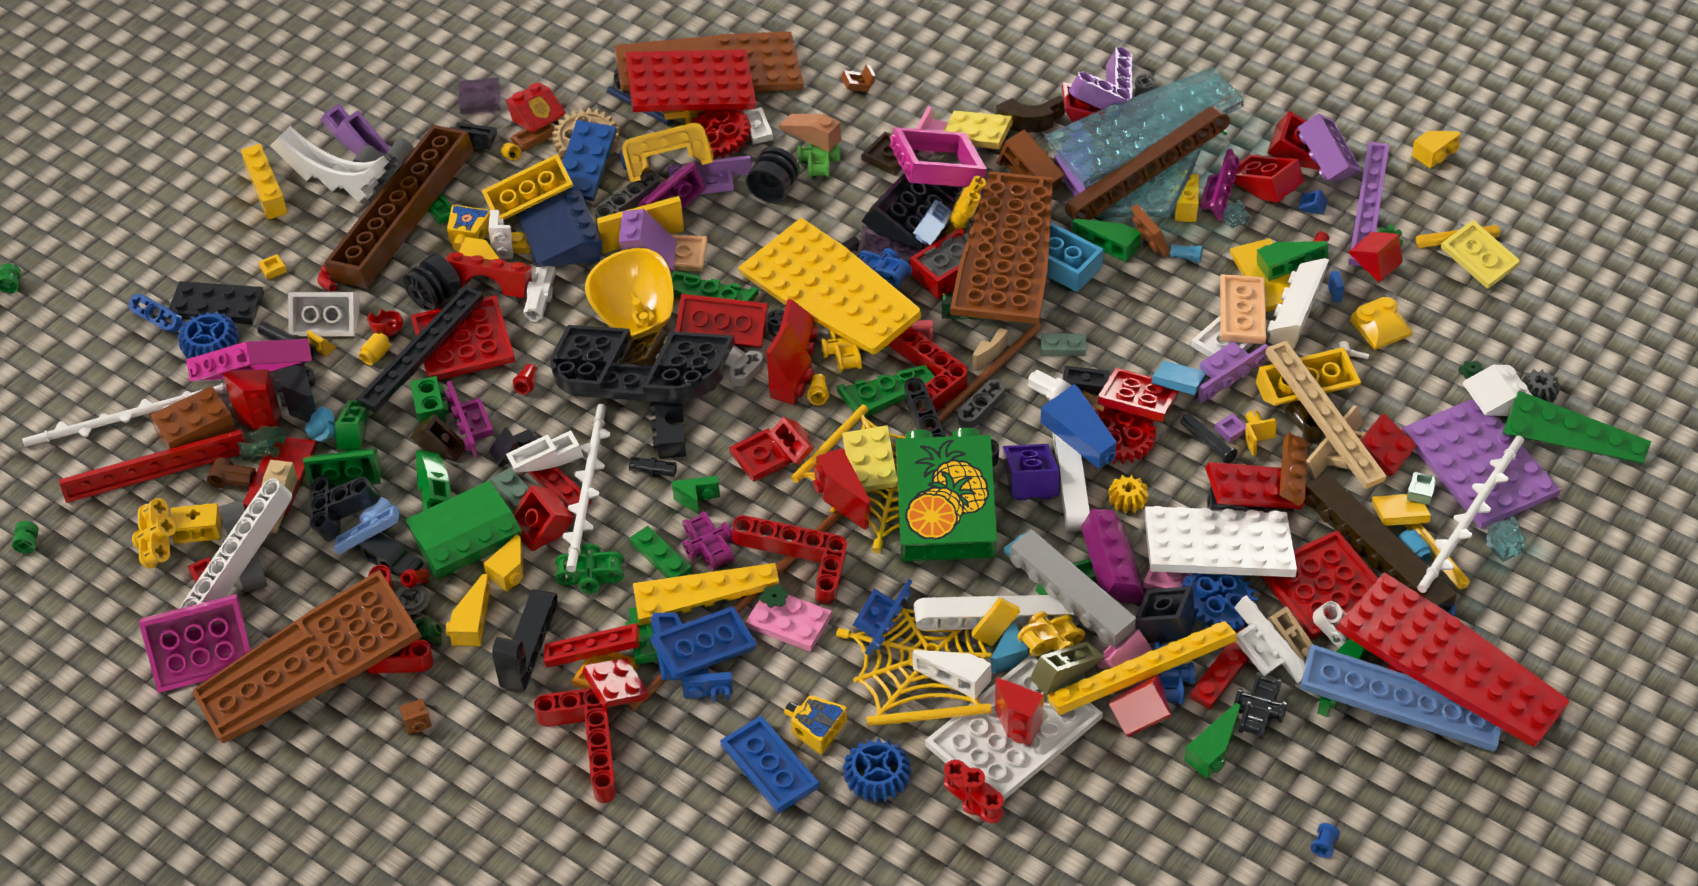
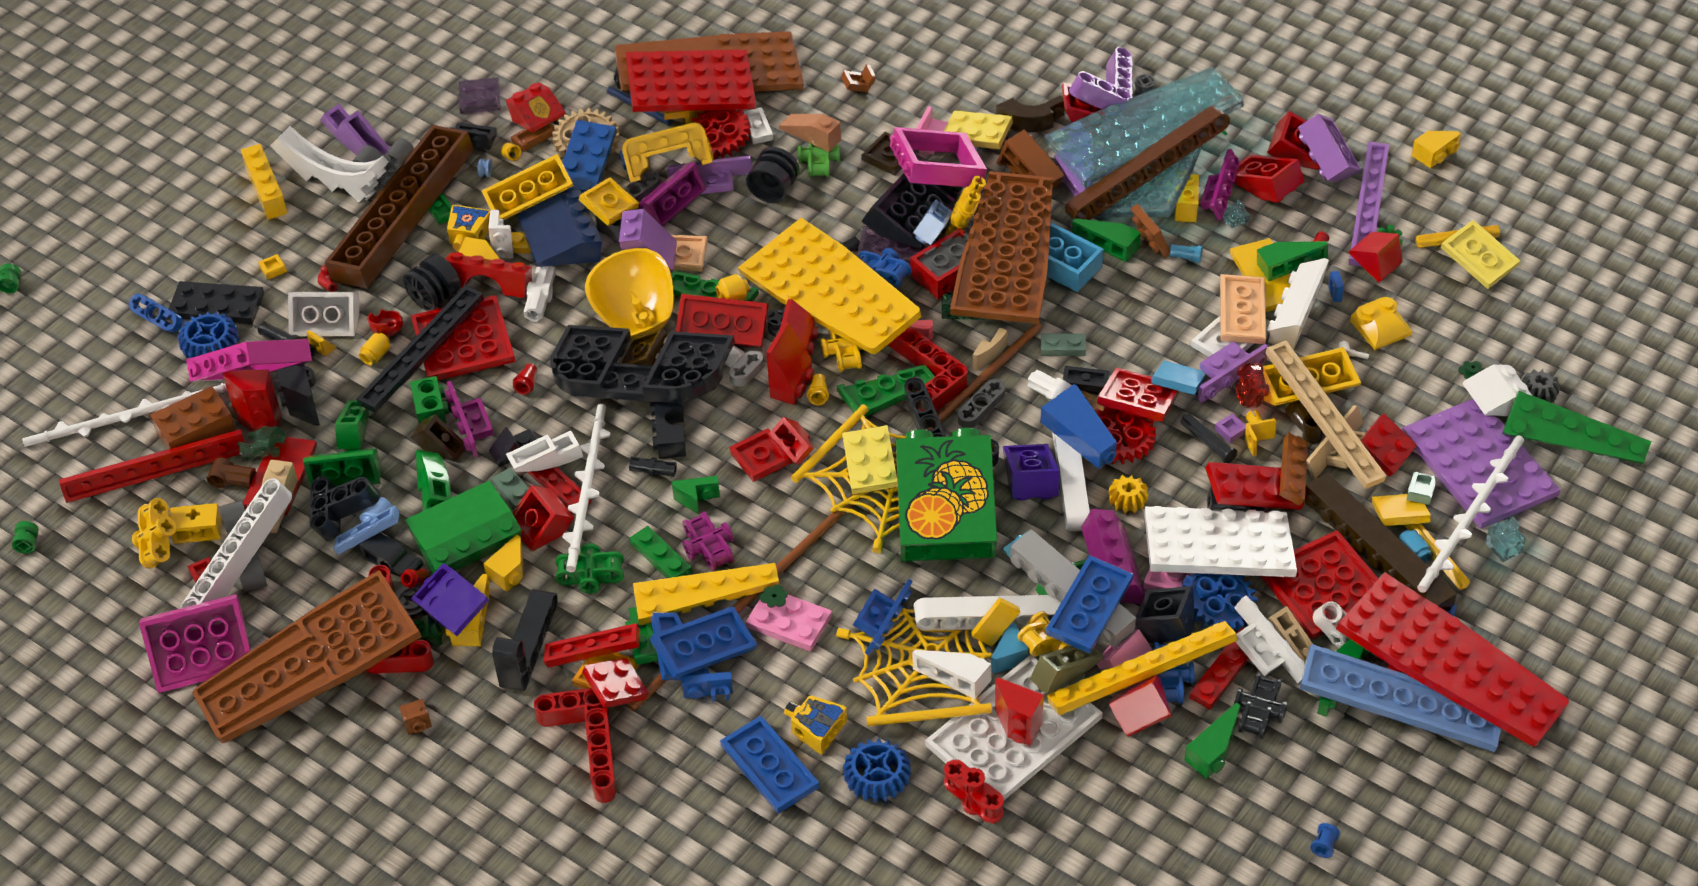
(321, 425): dark azure piece -> none
(450, 599): none -> dark purple slope
(484, 168): none -> medium blue bush
(608, 201): none -> yellow tile
(665, 212): yellow tile -> none
(732, 288): none -> yellow head
(799, 547): red beam -> none
(841, 487): red slope -> none
(1089, 604): none -> blue plate
(1252, 385): none -> clear red plate
(1313, 202): blue slope -> none

